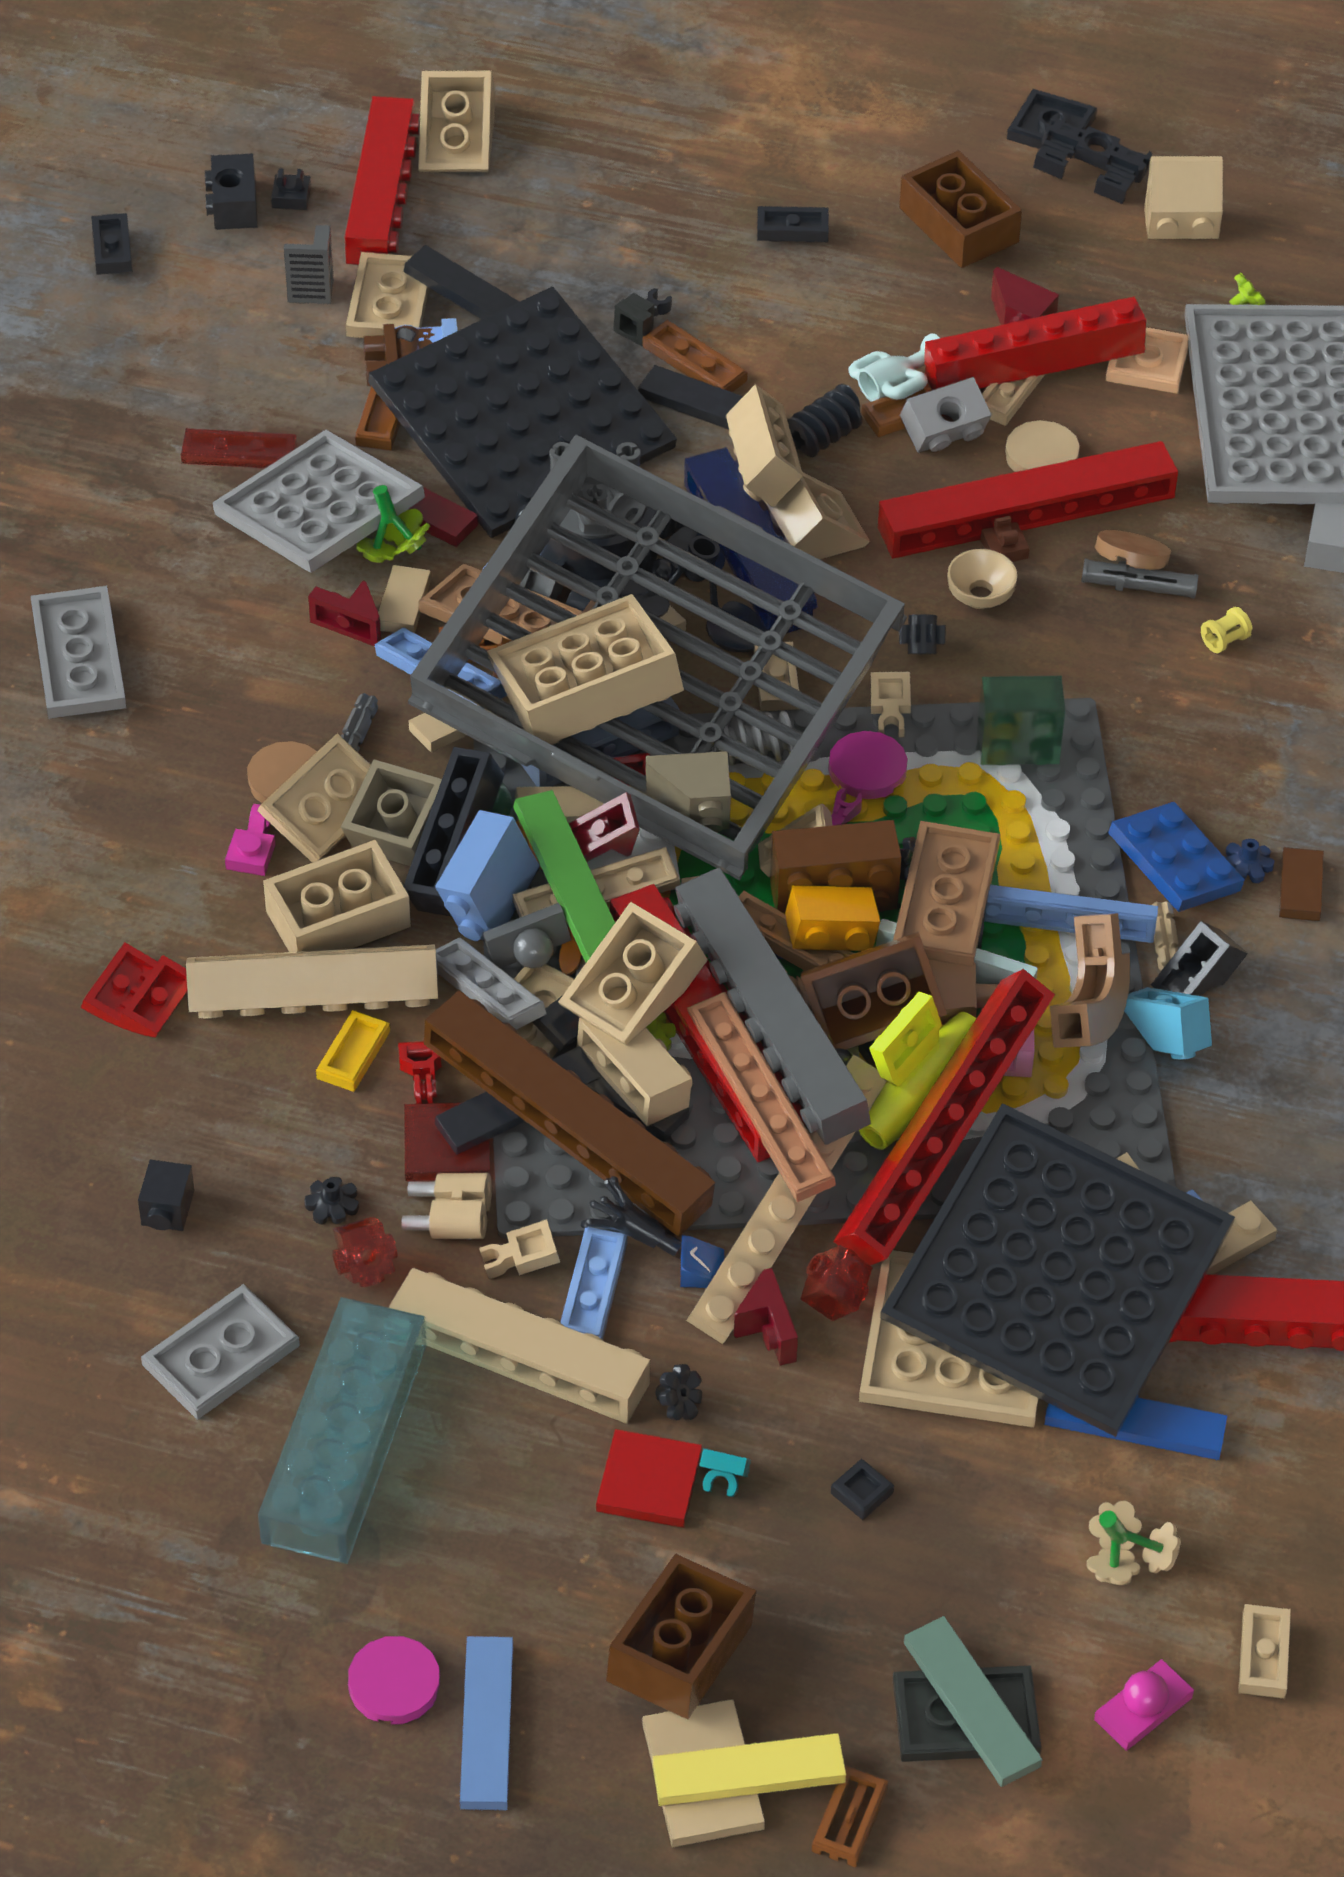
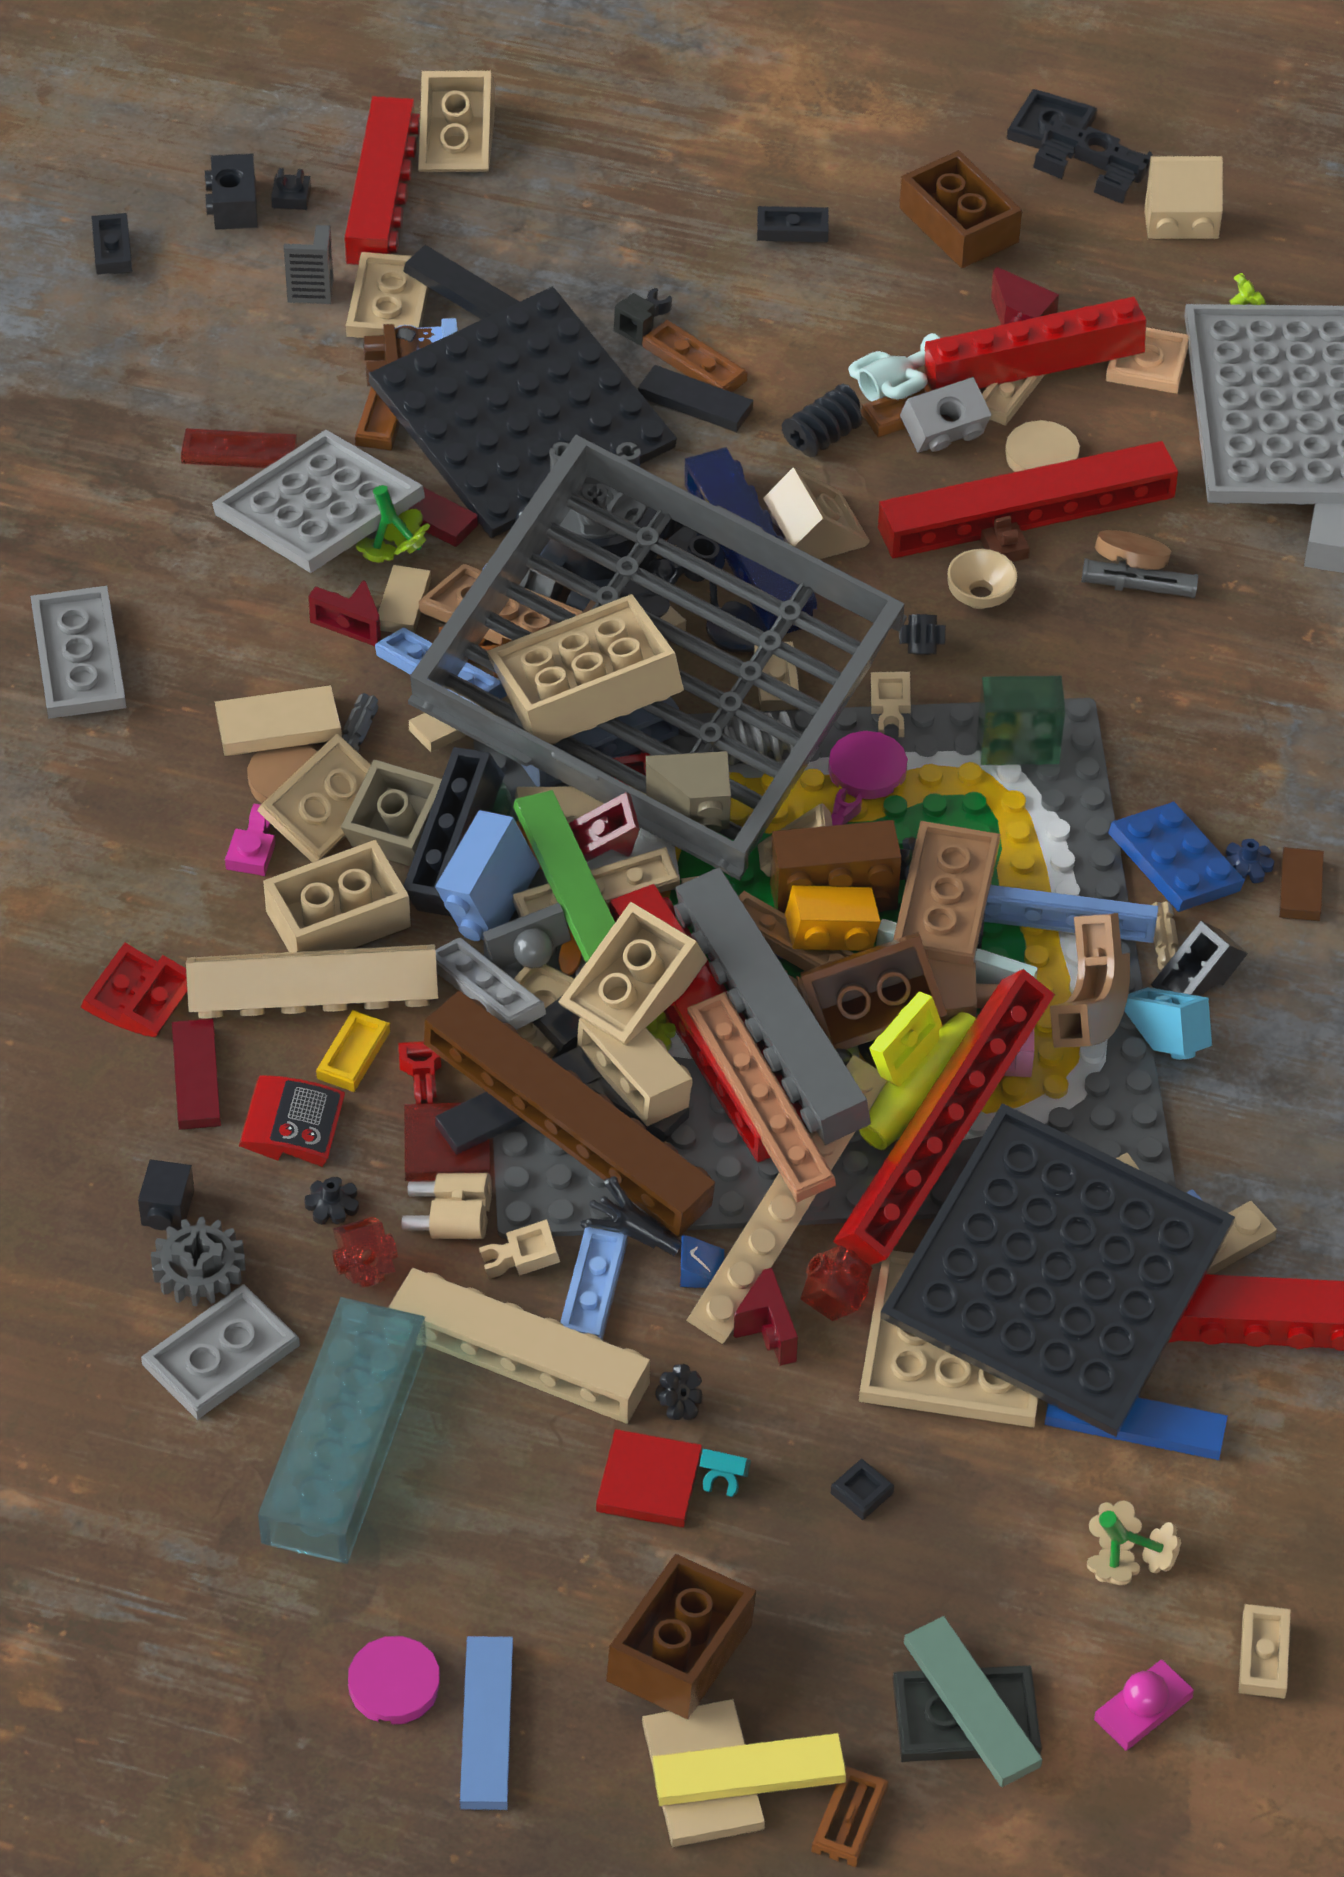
(196, 1074): none -> dark red tile
(218, 1266): none -> dark grey gear
(277, 720): none -> tan tile
(292, 1119): none -> slope
(763, 446): tan brick -> none
(1226, 630): light yellow bush -> none

